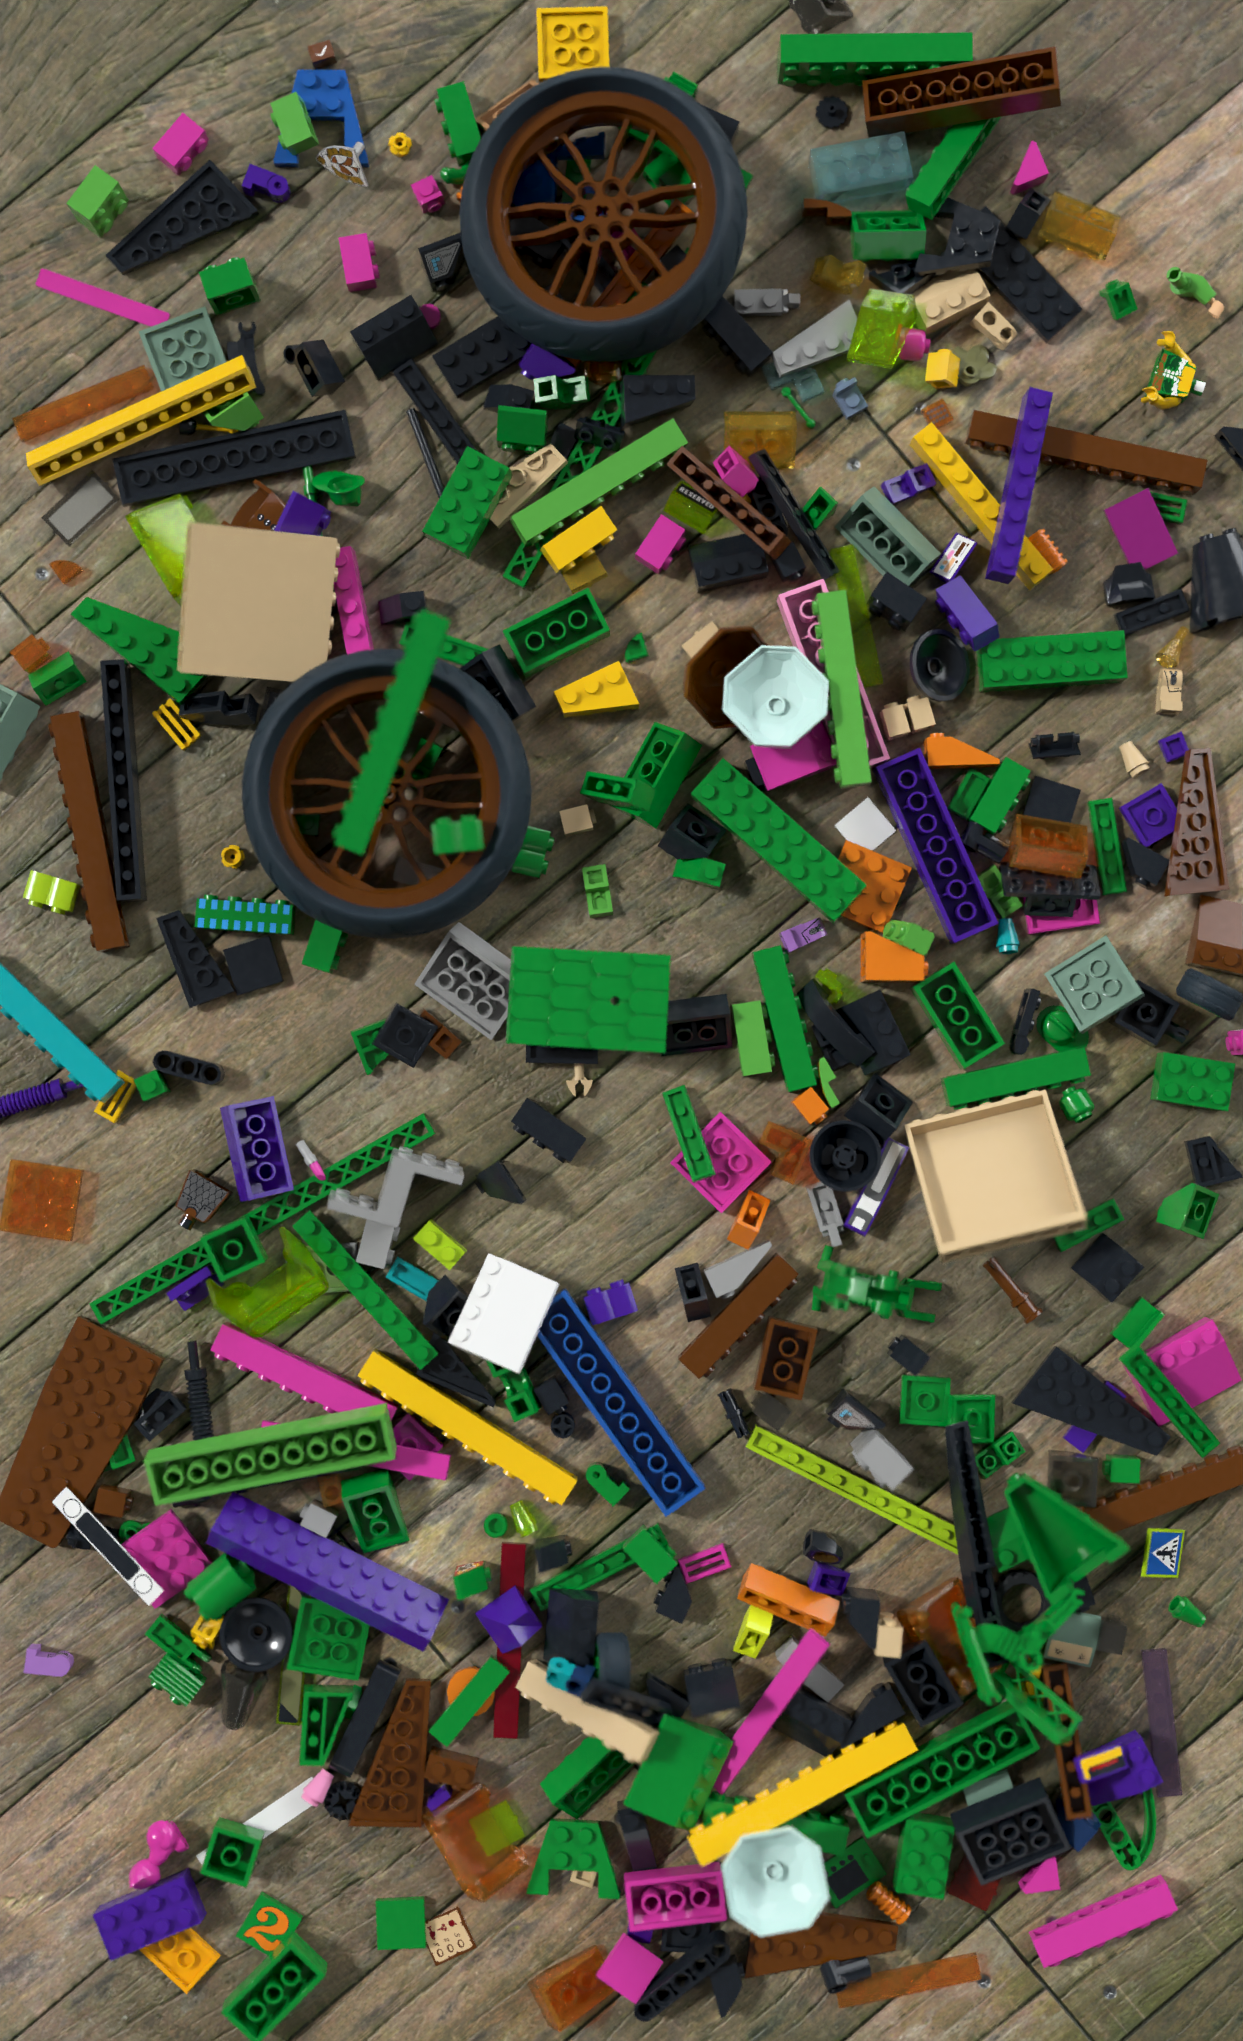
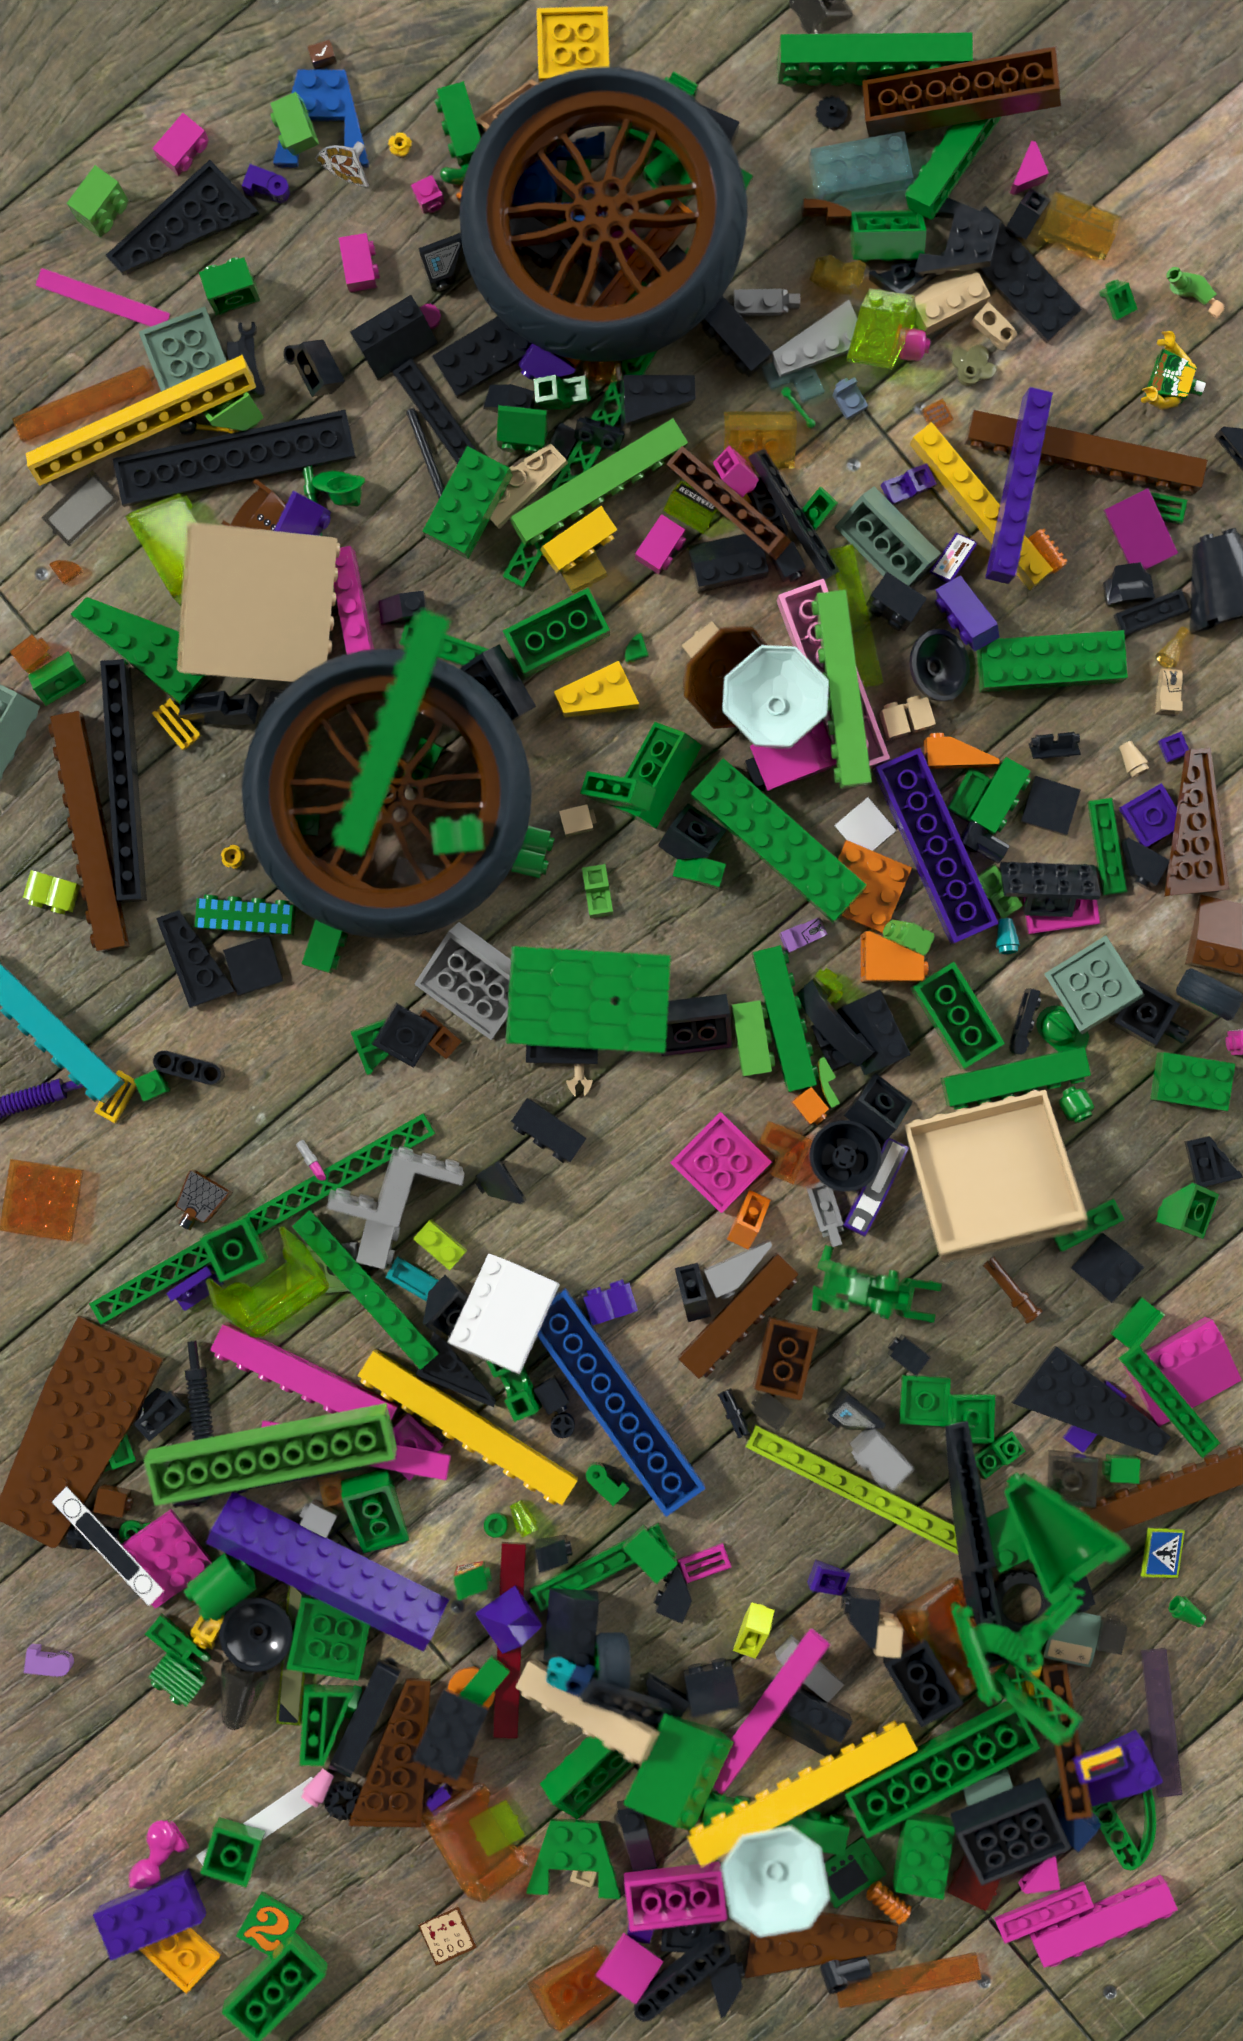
(256, 1148): dark purple slope -> none
(401, 1923): green tile -> none
(451, 1734): none -> black brick
(689, 1134): green tile -> none
(788, 1599): orange brick -> none
(821, 1548): black rock -> none
(874, 1712): black slope -> none
(942, 369): yellow brick -> none
(1044, 1912): none -> dark pink plate
(1048, 846): clear orange brick -> none

